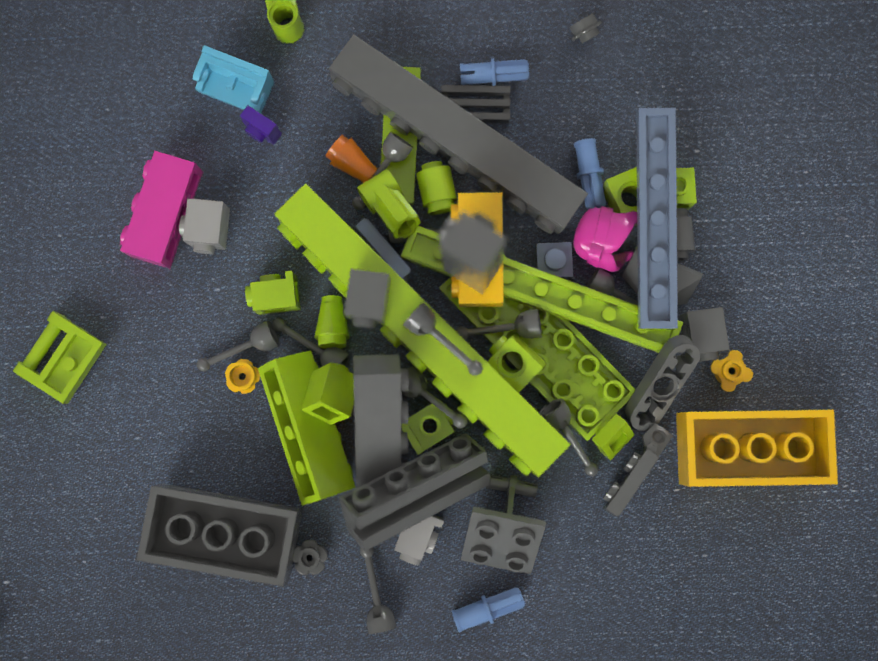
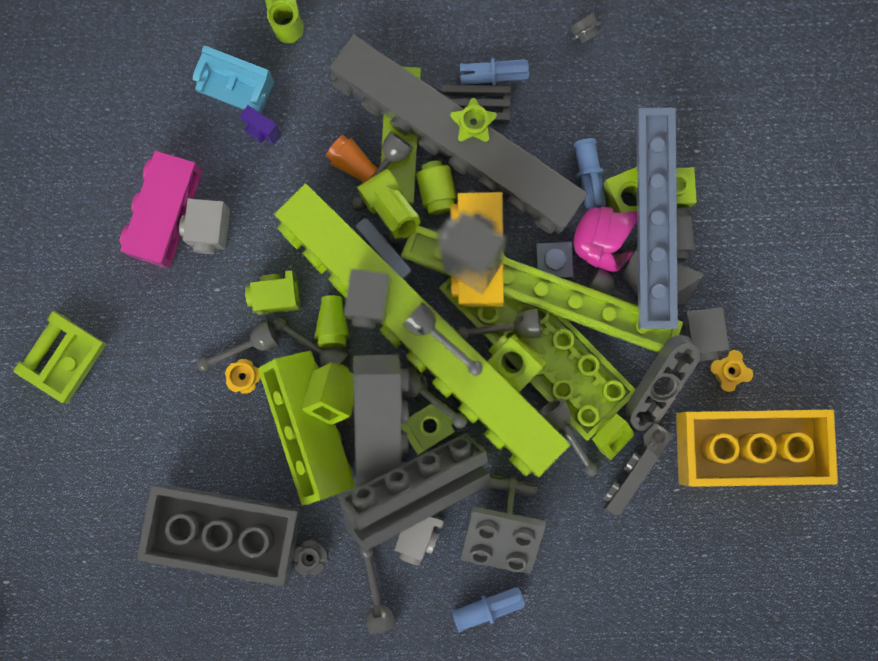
(476, 112): none -> lime plate

